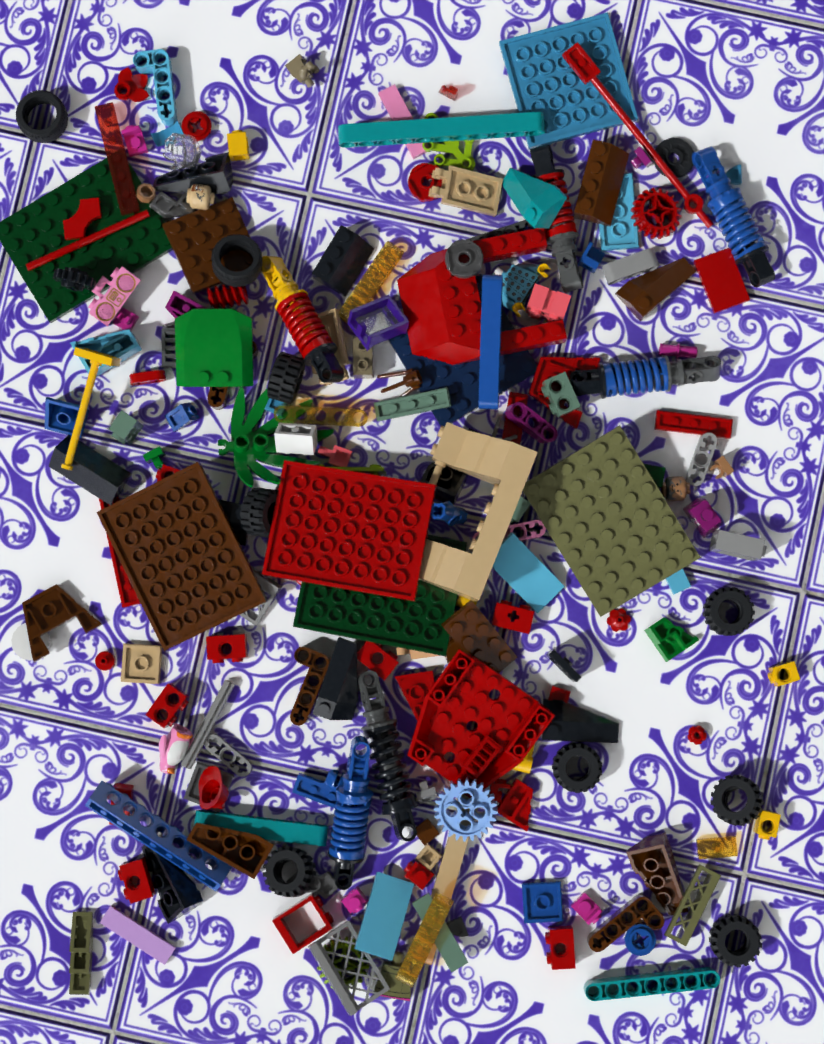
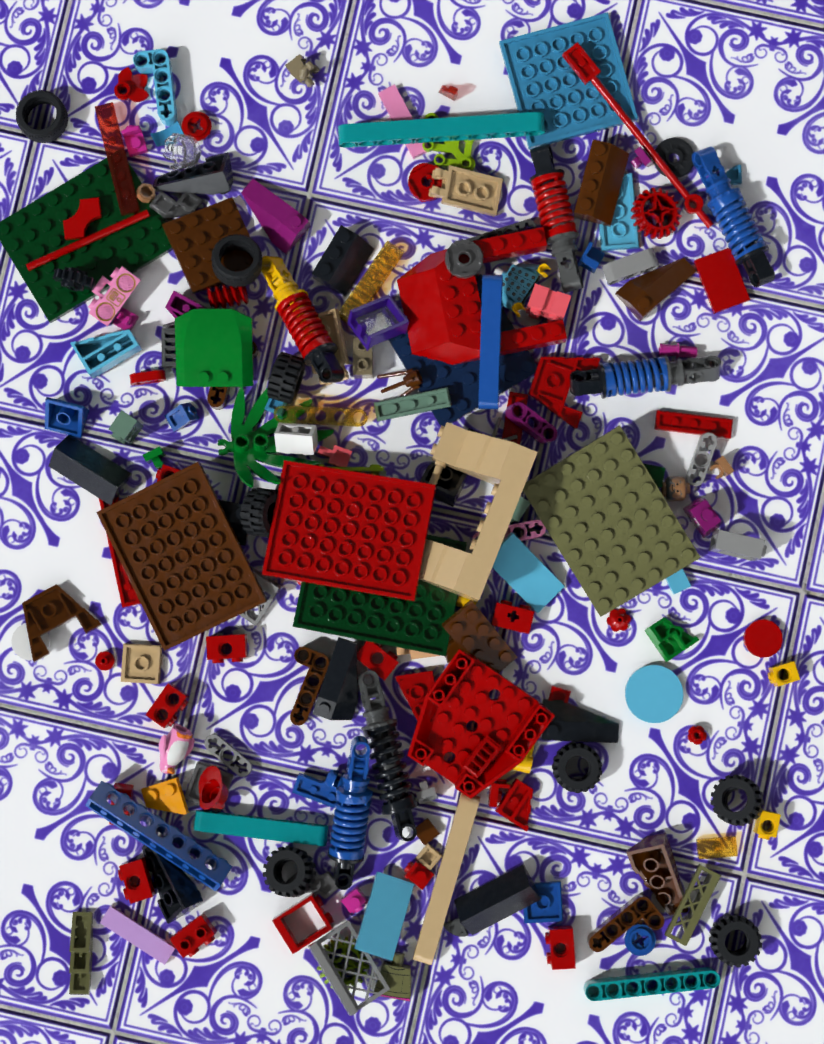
(97, 359): yellow tile -> none
(166, 797): none -> light orange wing
(193, 935): none -> red brick
(200, 196): tan head -> none
(207, 724): light grey axle -> none
(237, 848): reddish brown wedge -> none
(238, 145): yellow brick -> none
(277, 218): none -> magenta wedge
(424, 939): clear yellow beam -> none
(445, 940): sand green tile -> none
(449, 513): blue piece -> none
(452, 820): light blue gear -> none
(496, 899): none -> black slope
(534, 198): teal wedge -> none
(564, 665): black plate -> none
(566, 393): sand green brick -> none
(587, 908): dark pink bracket -> none
(654, 694): none -> medium azure tile
(744, 607): black tyre -> none
(762, 638): none -> red tile

